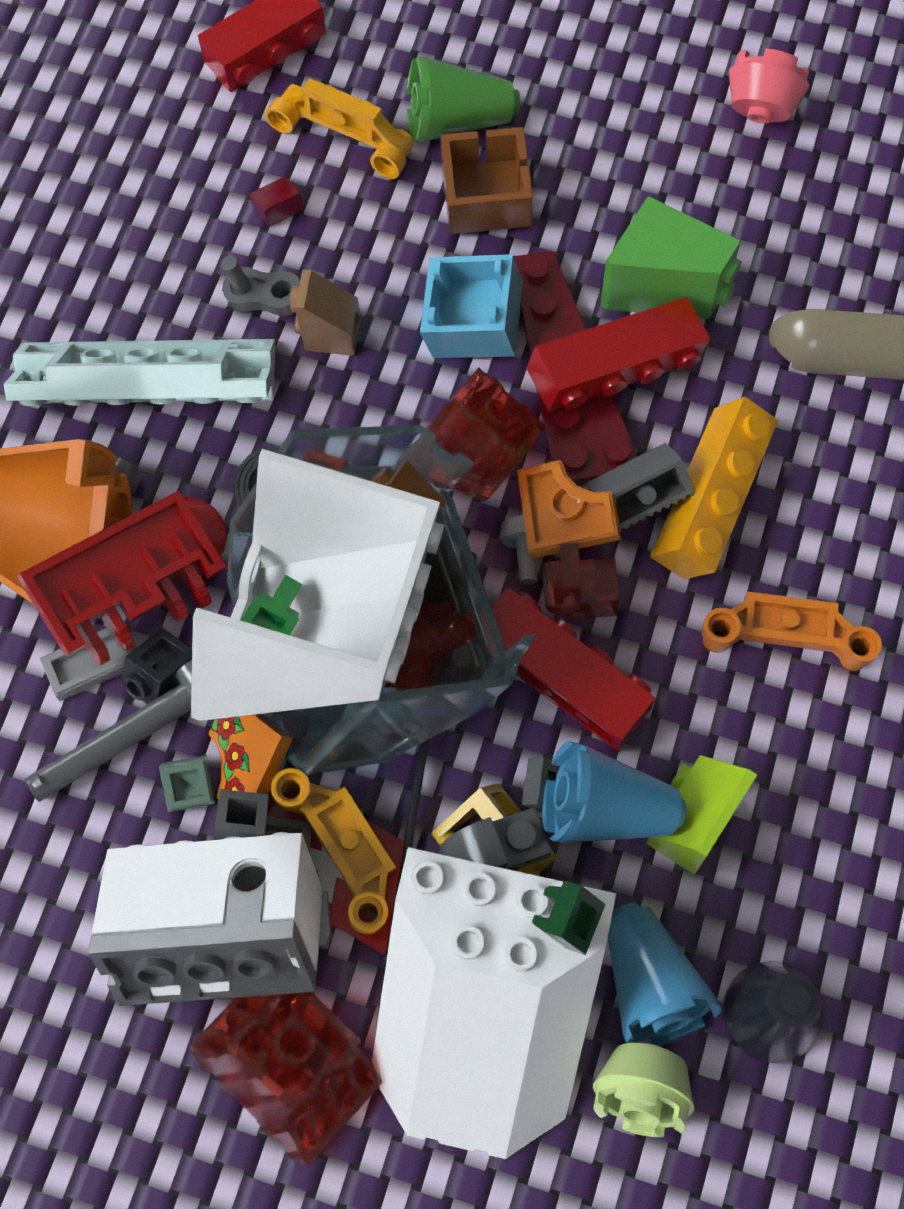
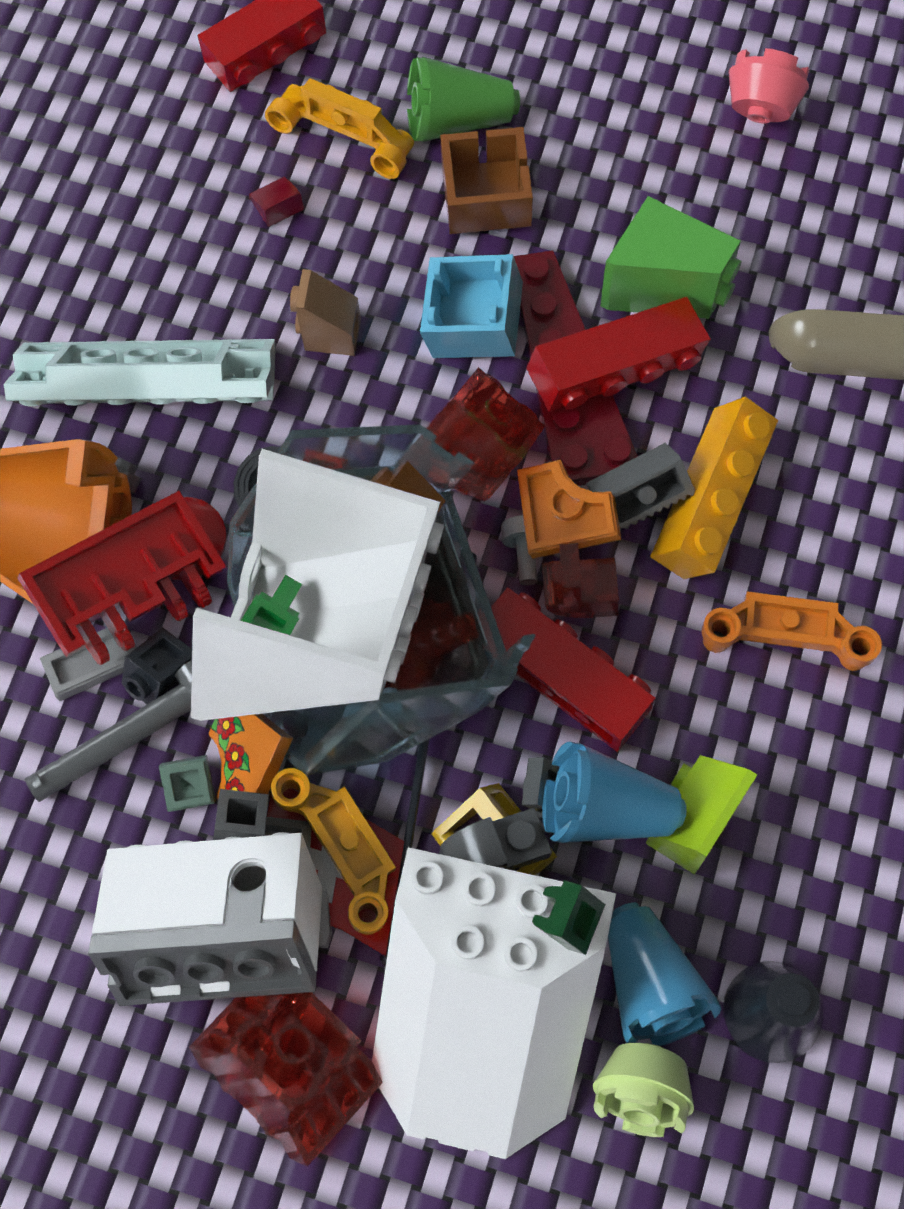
(257, 290): dark grey piece -> none

